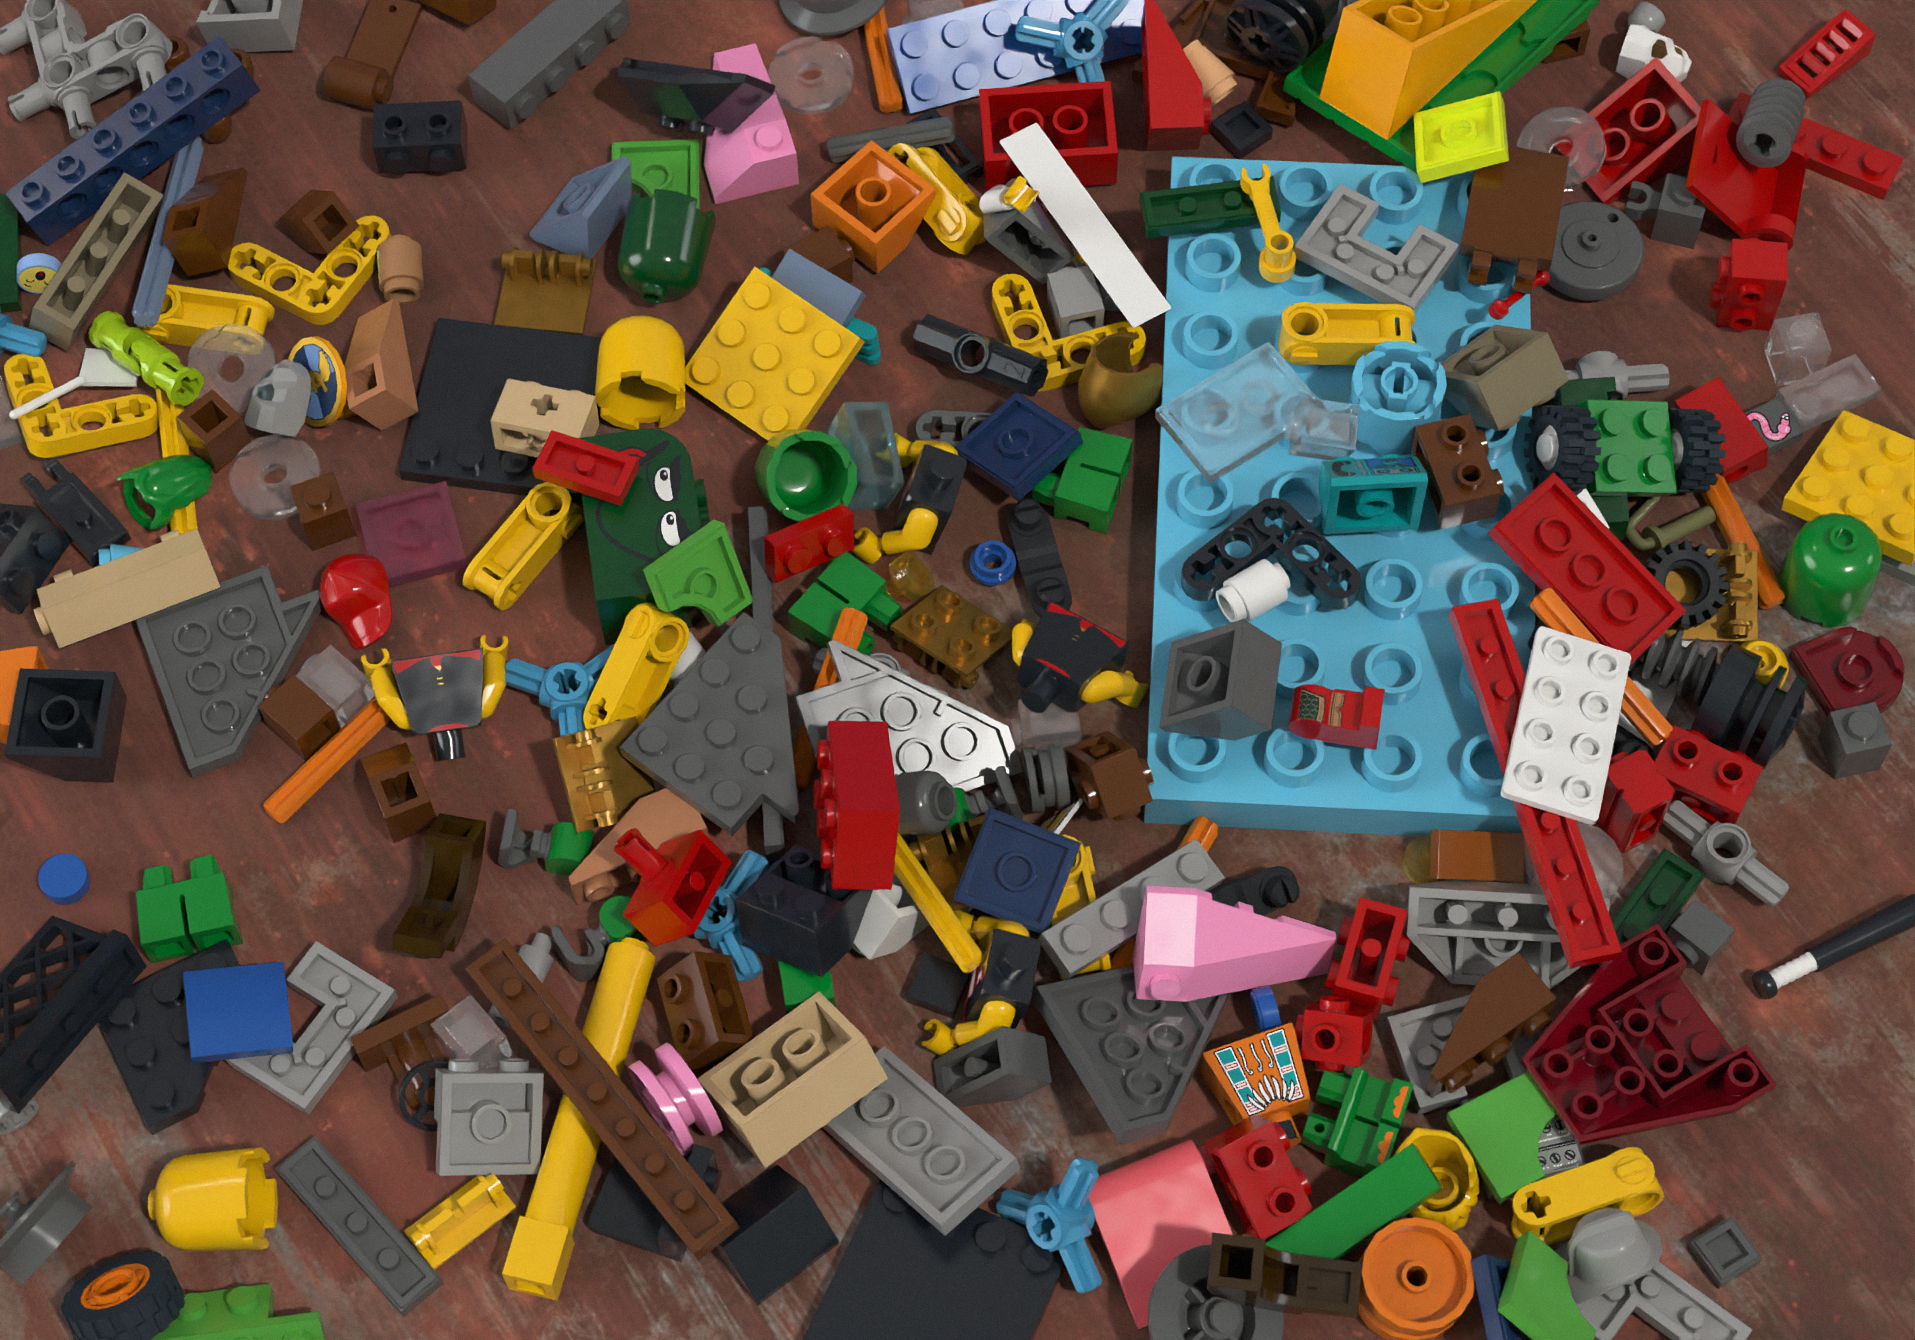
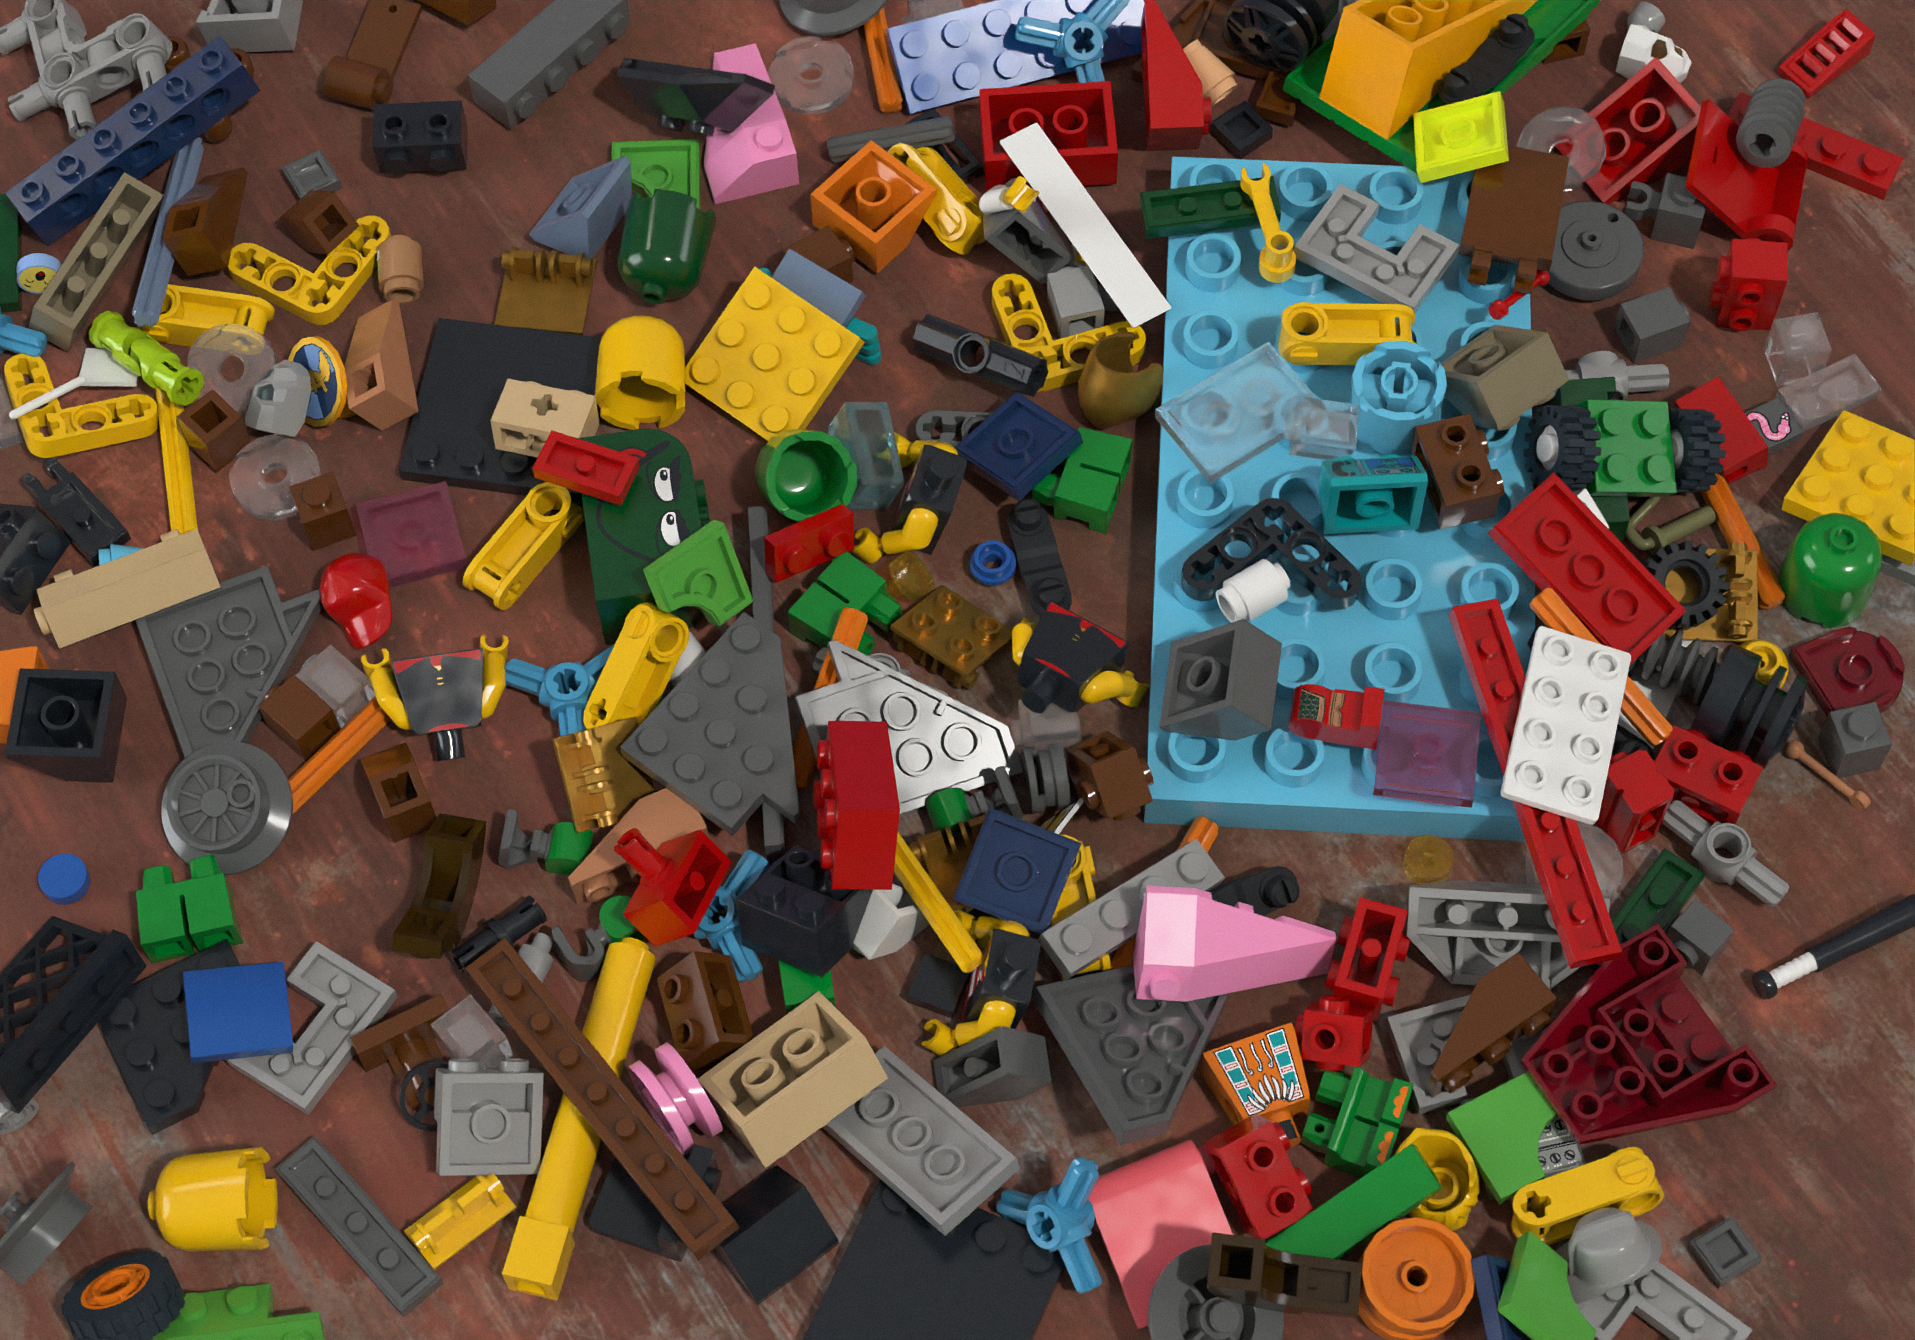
(167, 486): green piece -> none
(227, 805): none -> dark grey wheel
(311, 173): none -> dark grey tile
(511, 926): none -> black pin
(925, 803): dark grey head -> none
(1264, 1009): blue tile -> none
(1427, 754): none -> clear pink plate
(1477, 855): dark orange tile -> none
(1490, 63): none -> black piece
(1652, 324): none -> dark grey brick
(1858, 799): none -> nougat hinge

